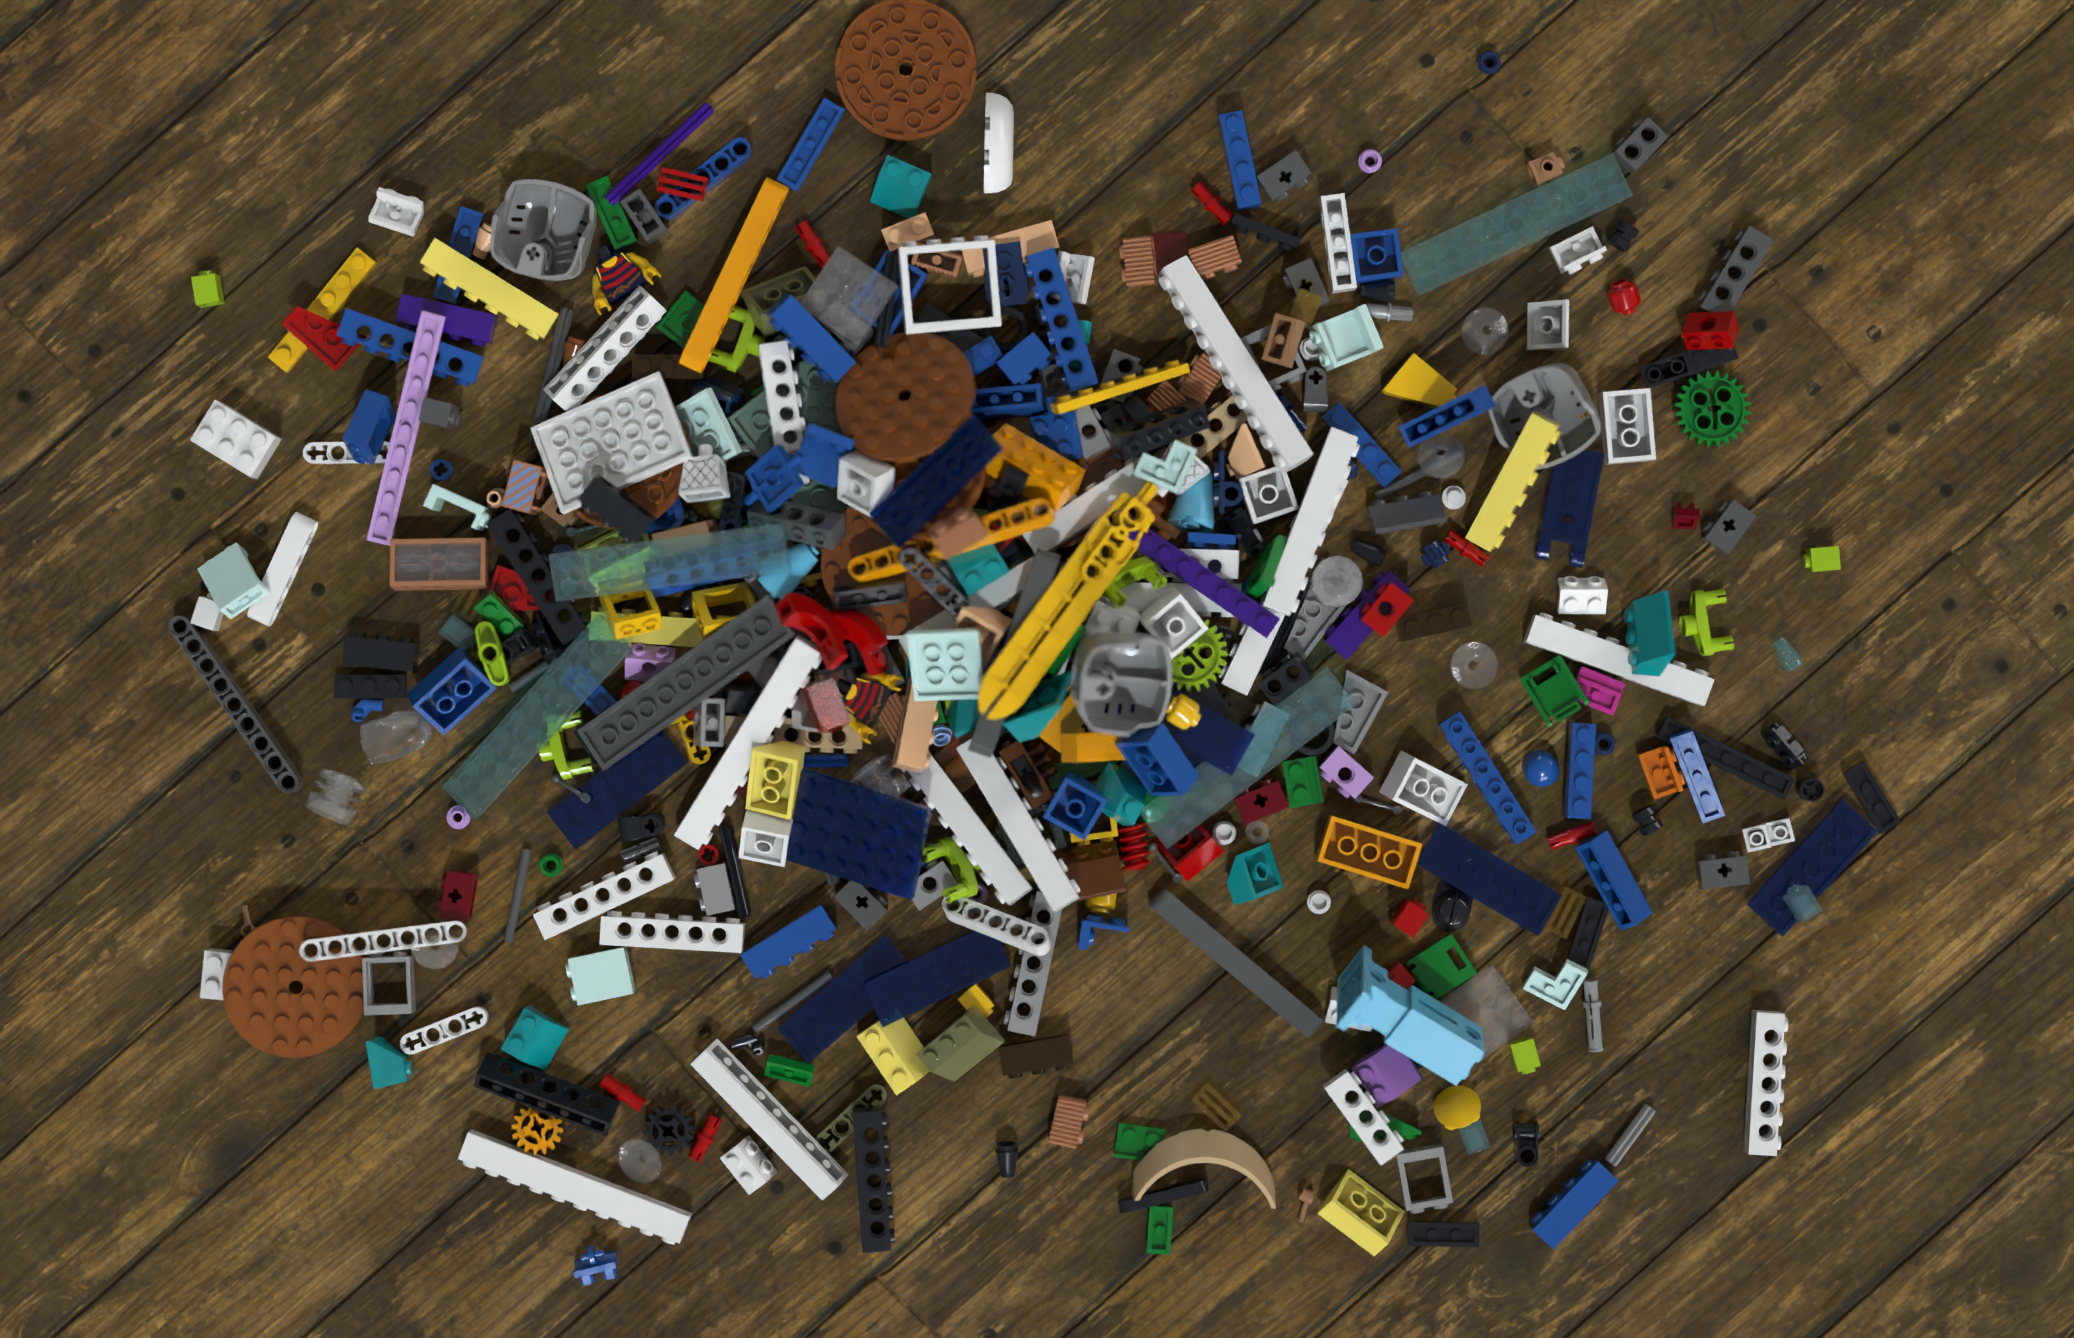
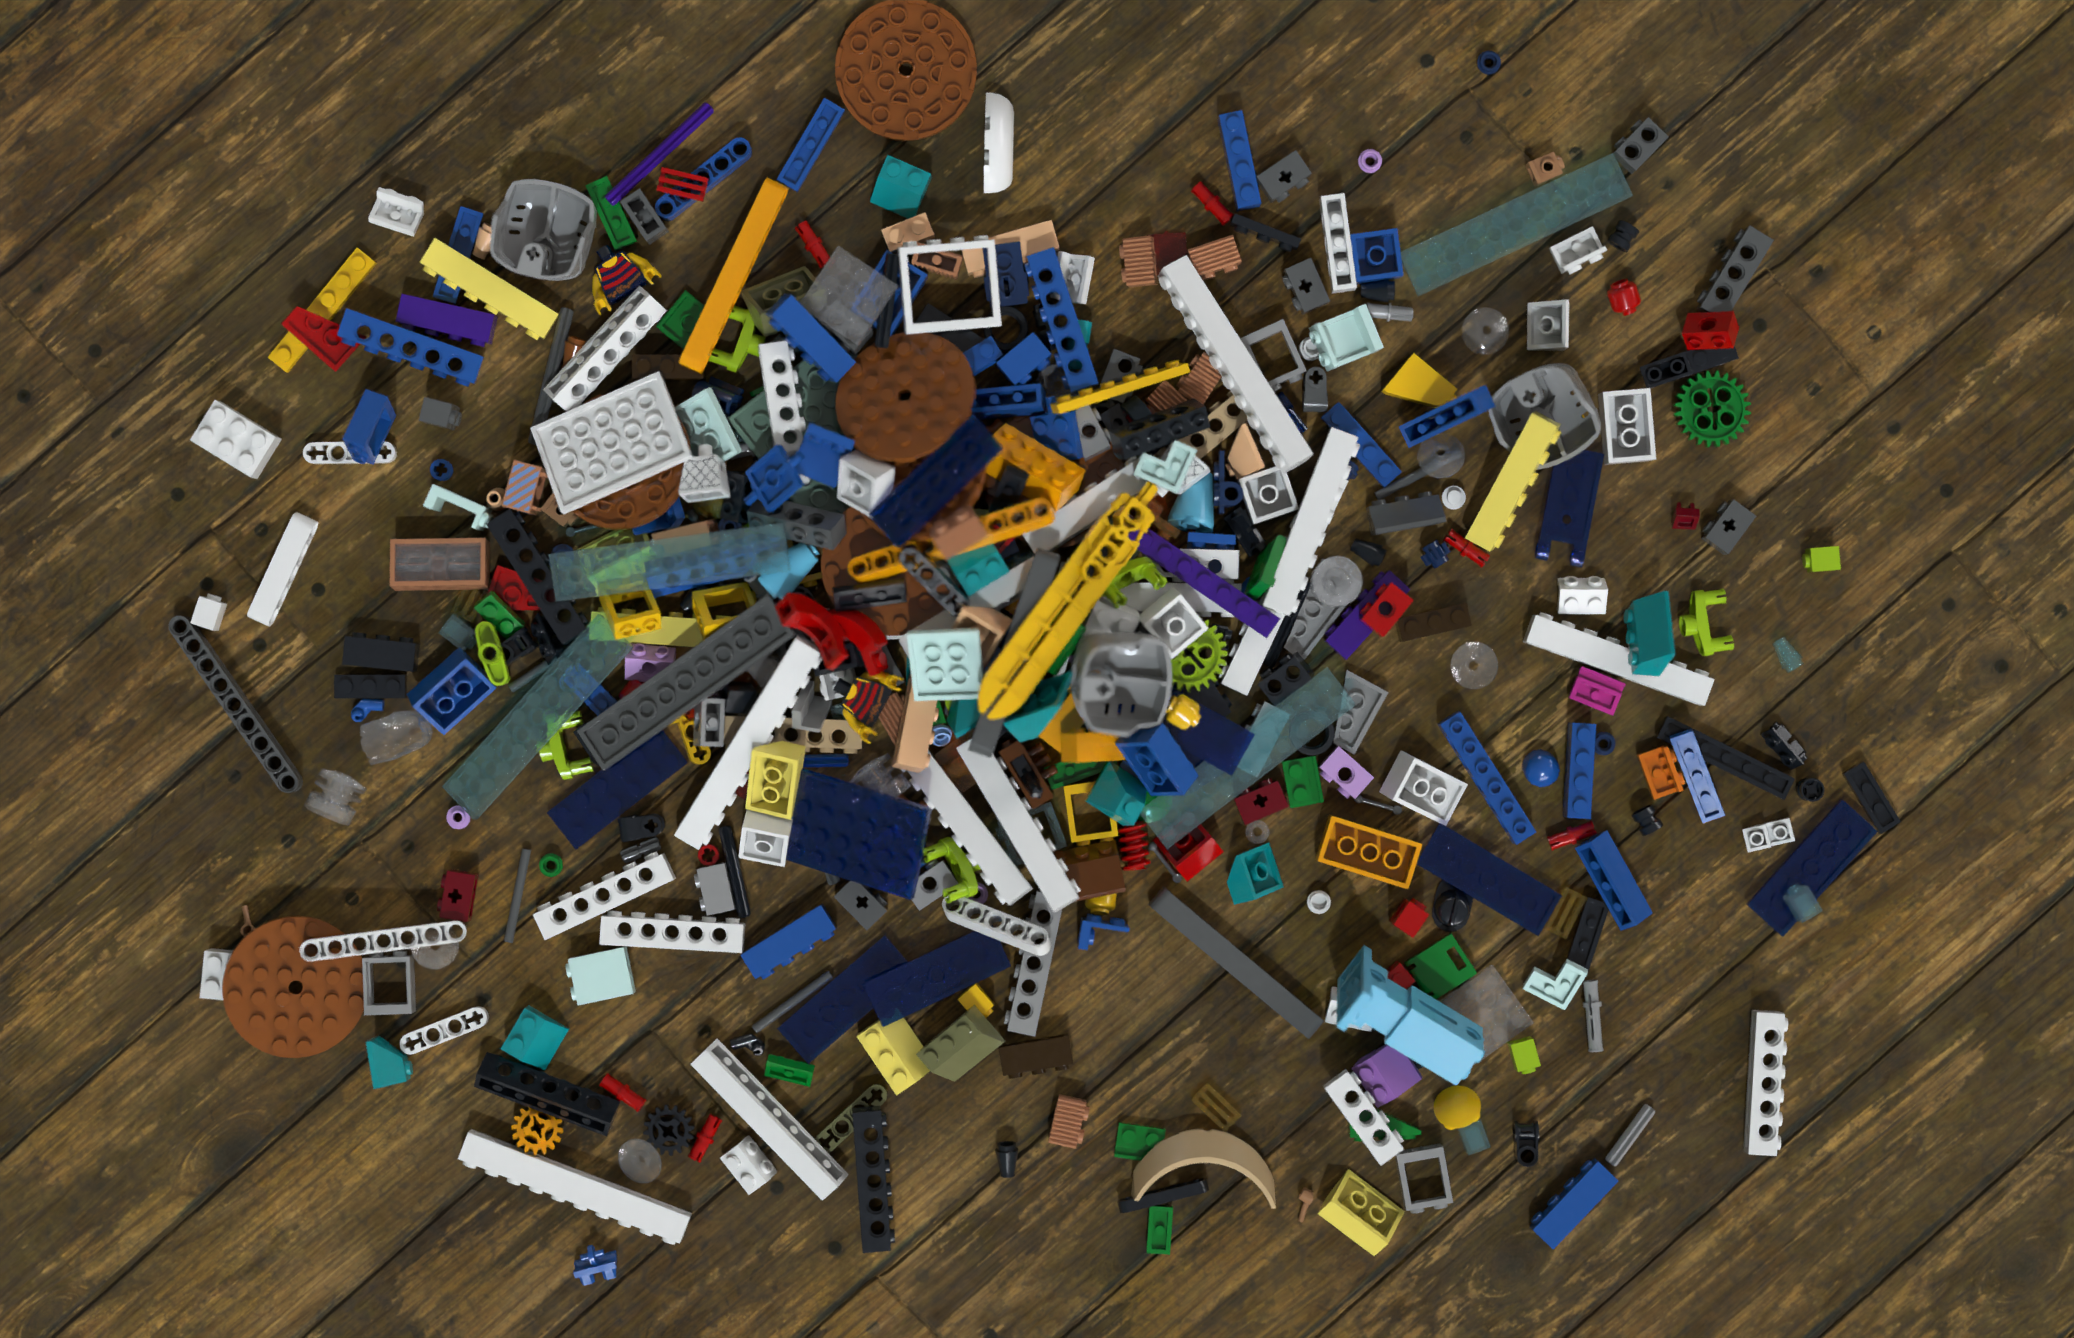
(207, 289): lime brick -> none
(232, 581): light aqua panel -> none
(406, 427): lavender plate -> none
(584, 797): dark grey hinge -> none
(616, 509): black brick -> none
(826, 706): clear red slope -> none
(1076, 805): blue slope -> none
(1224, 832): white plate -> none
(1283, 340): medium nougat brick -> none
(1306, 306): clear yellow bracket -> none
(1443, 1233): black plate -> none
(1556, 695): green container -> none
(1736, 873): dark grey brick -> none

